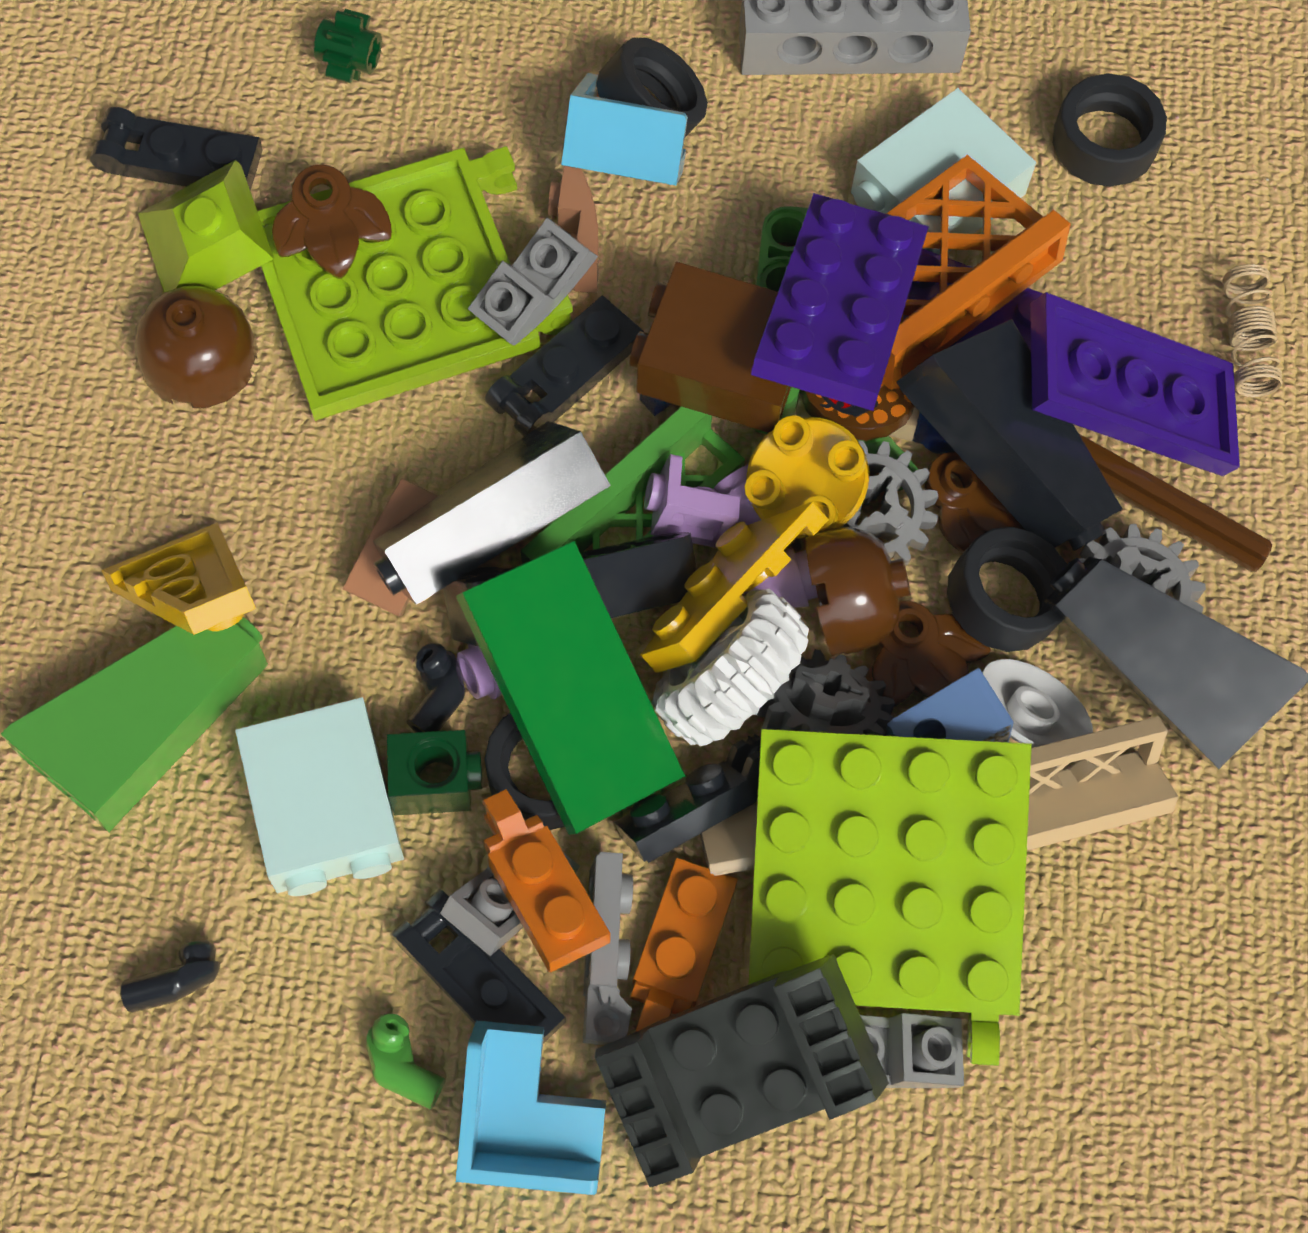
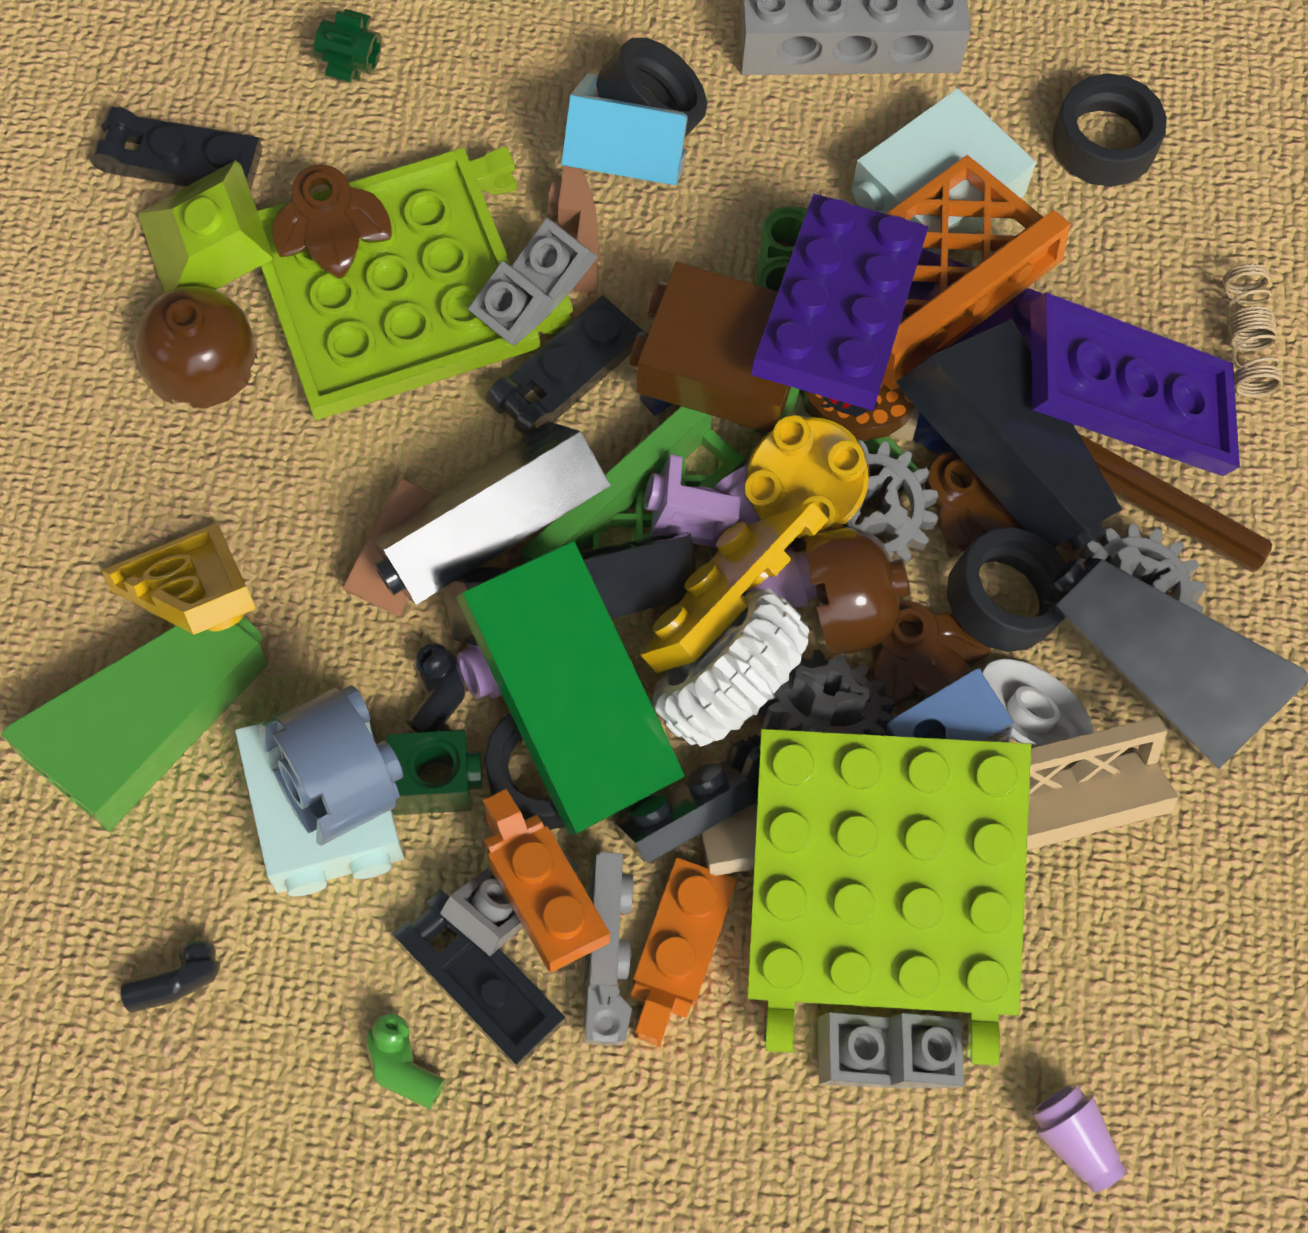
(332, 764): none -> sand blue brick
(512, 1131): medium azure panel -> none
(741, 1068): pearl dark grey plate -> none
(1080, 1137): none -> lavender cone

